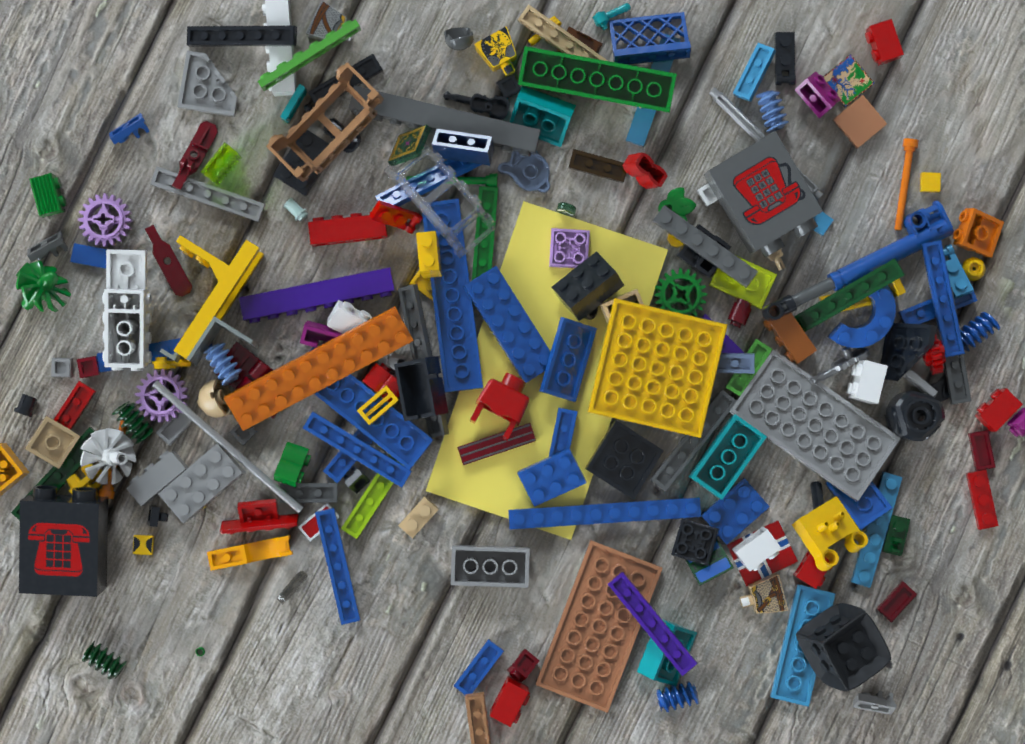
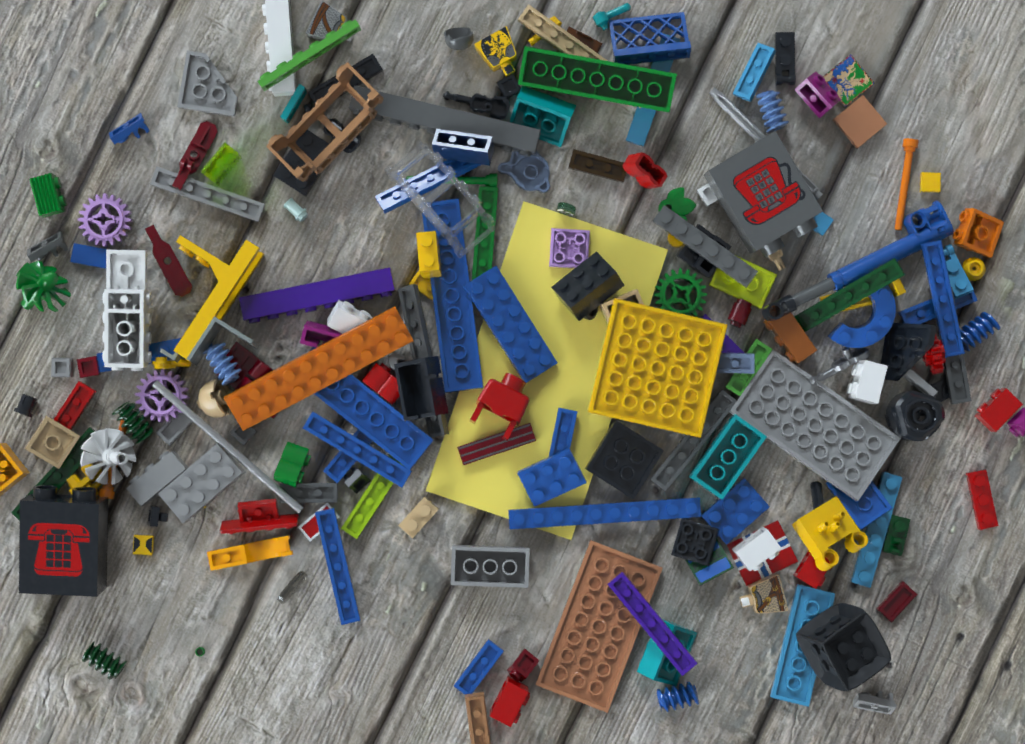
(241, 36): black tile -> none
(345, 230): red brick -> none
(373, 399): yellow tile -> none
(395, 216): red plate -> none
(409, 145): clear green tile -> none
(568, 359): blue plate -> none
(884, 42): red brick -> none
(981, 450): dark red tile -> none

